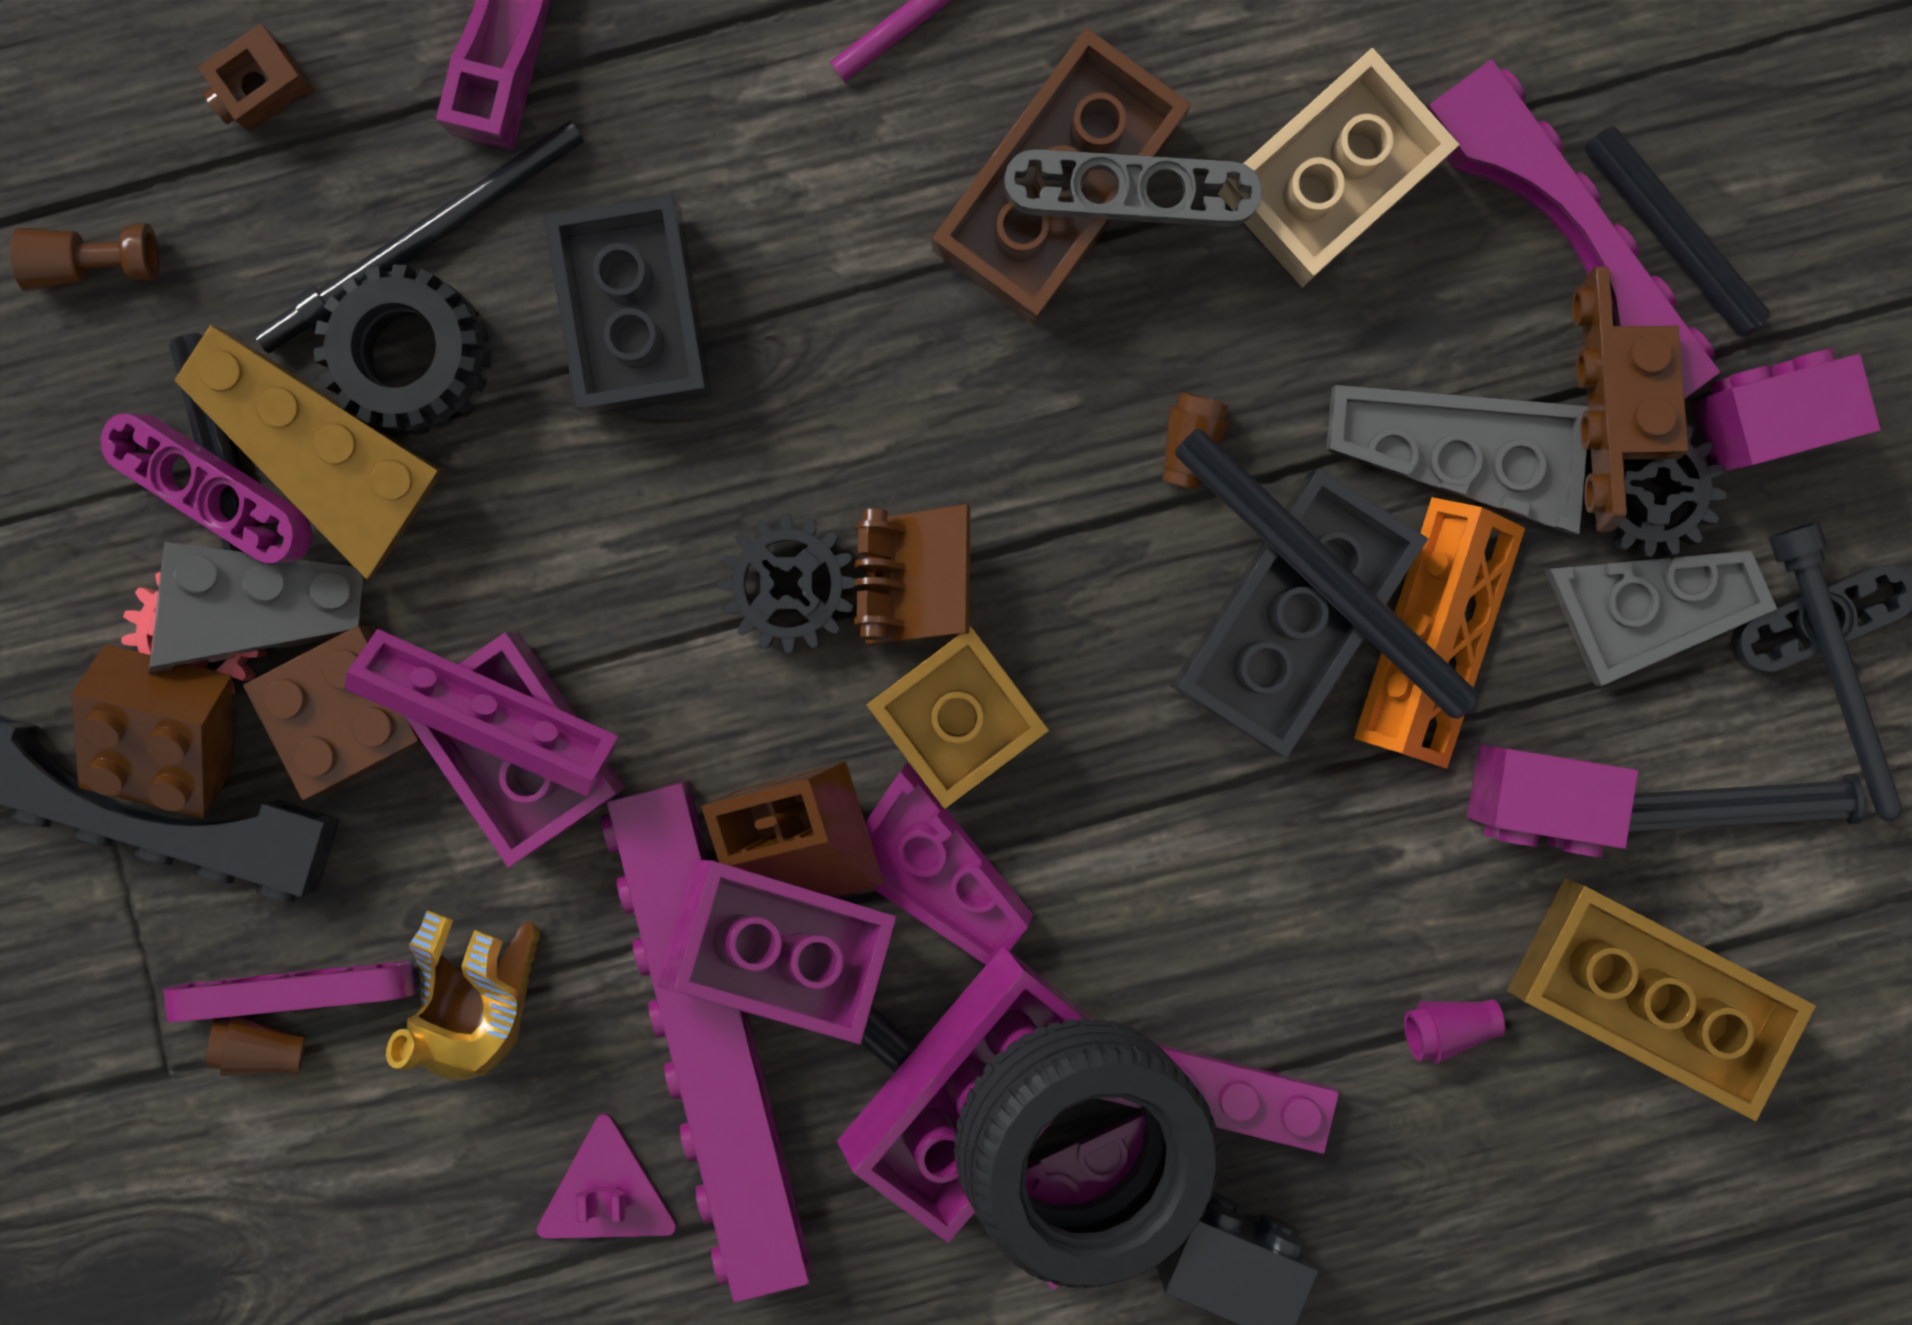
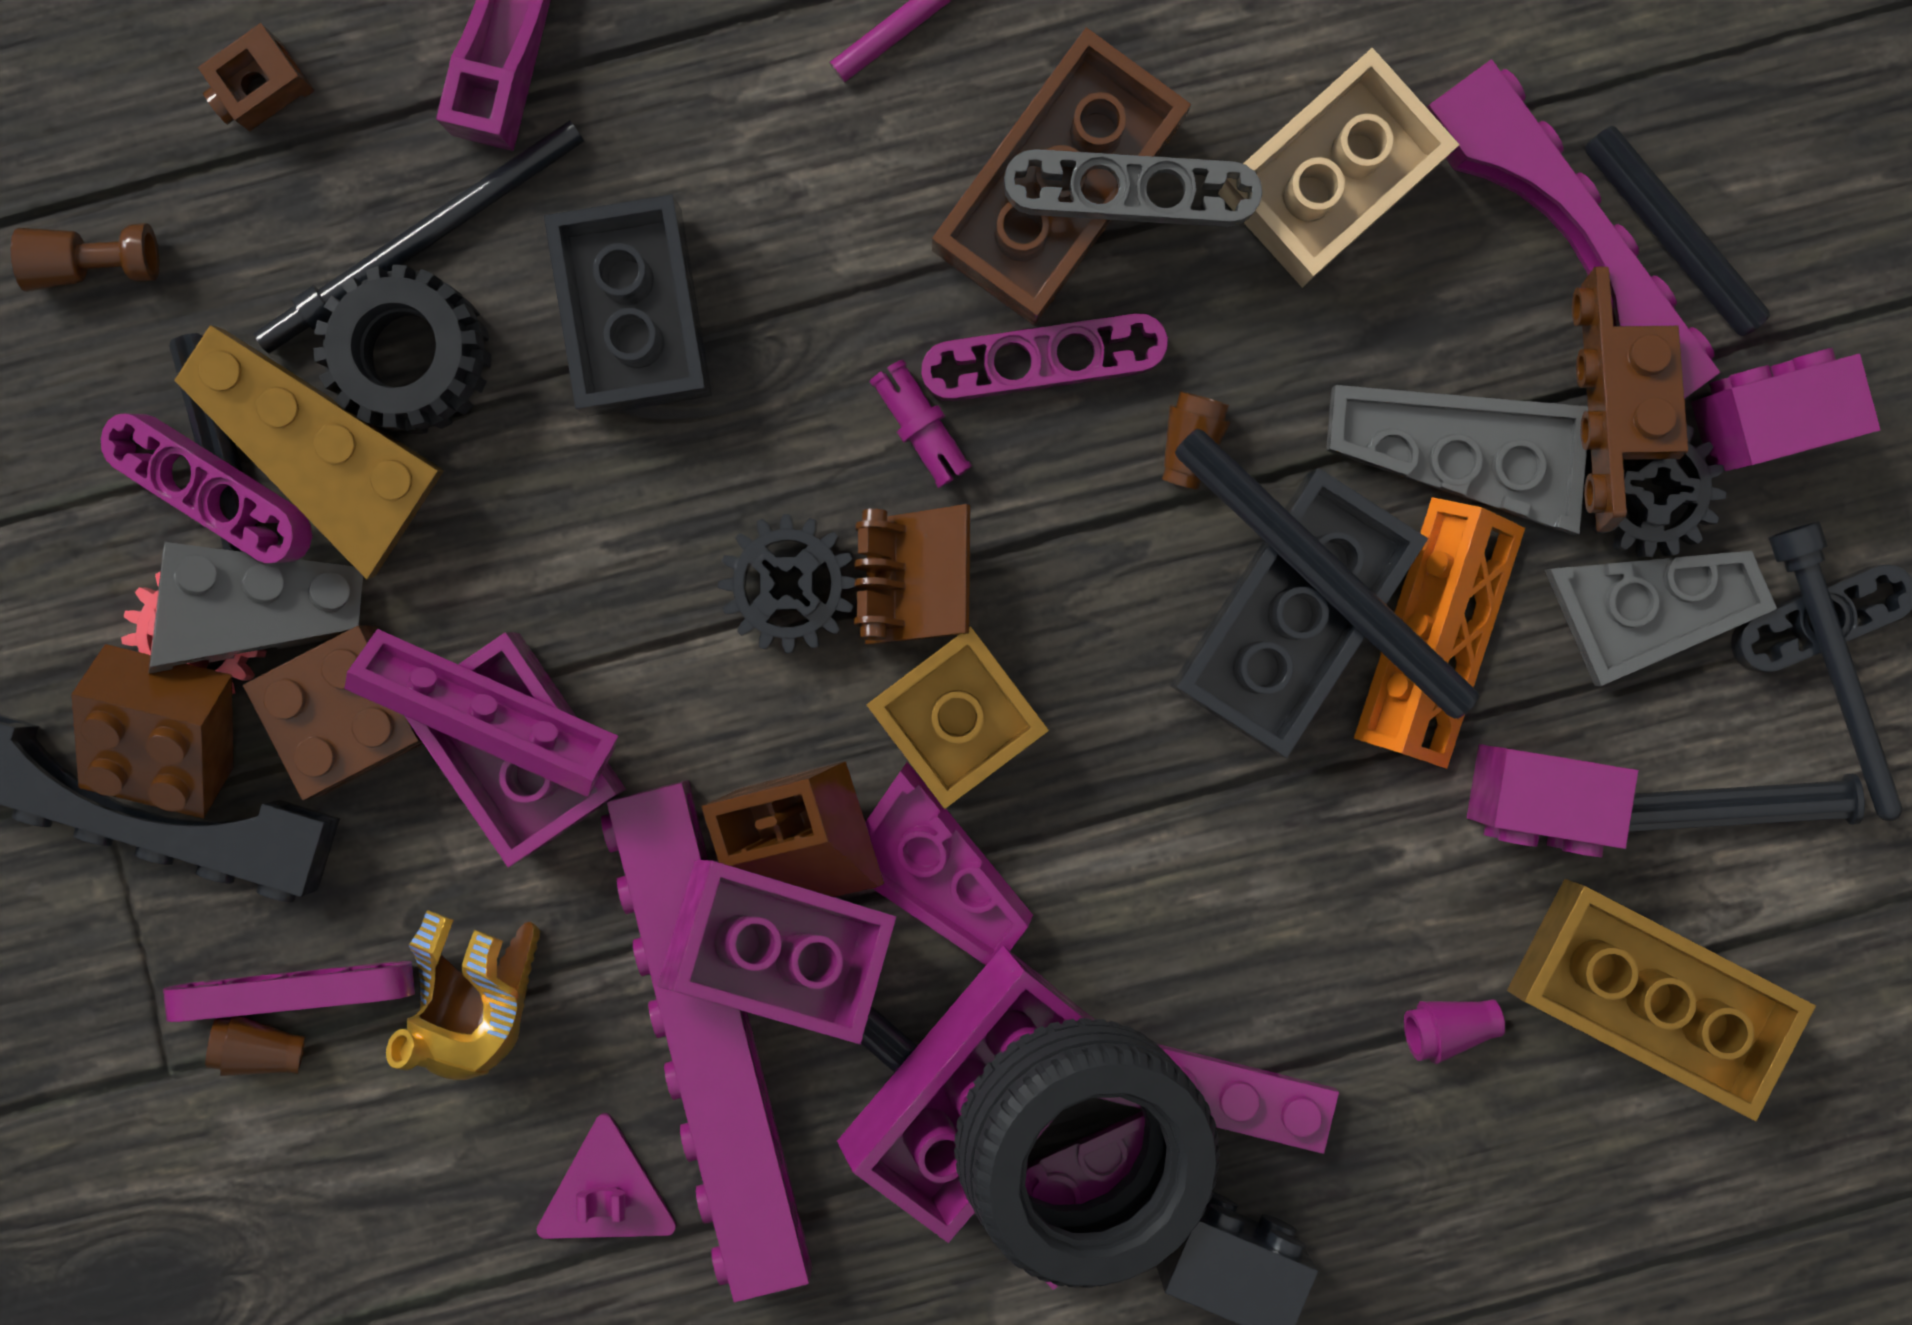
(920, 423): none -> magenta pin
(1042, 348): none -> magenta beam

